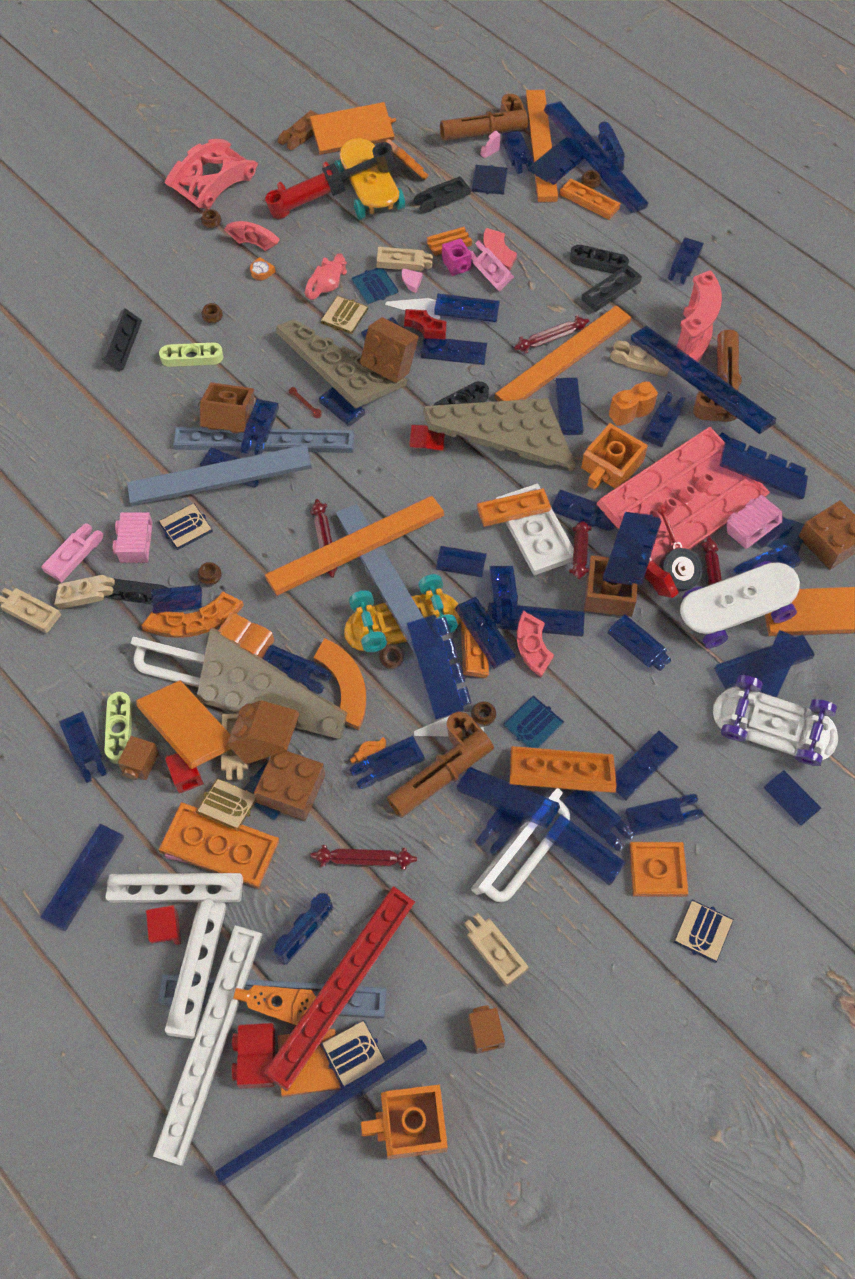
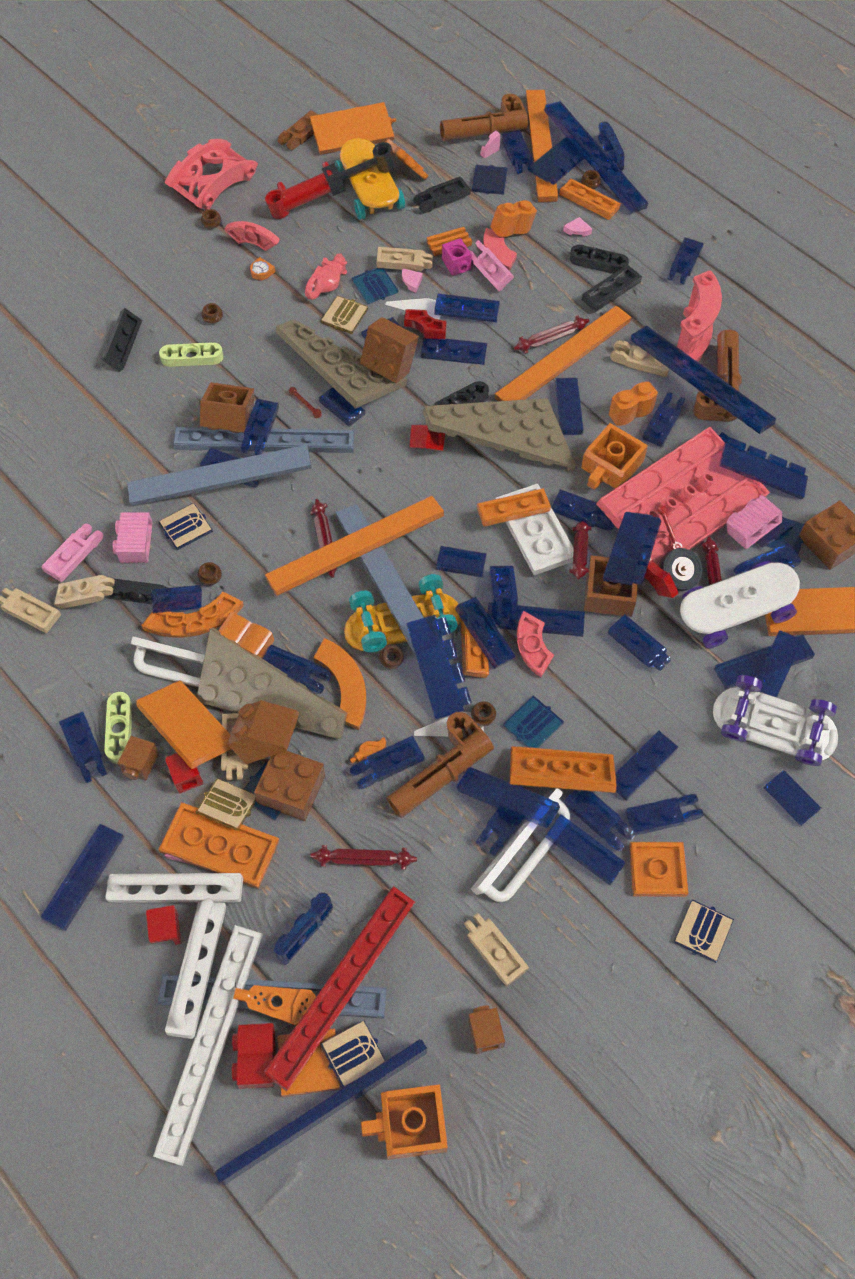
(513, 218): none -> orange brick
(578, 227): none -> bright pink tile

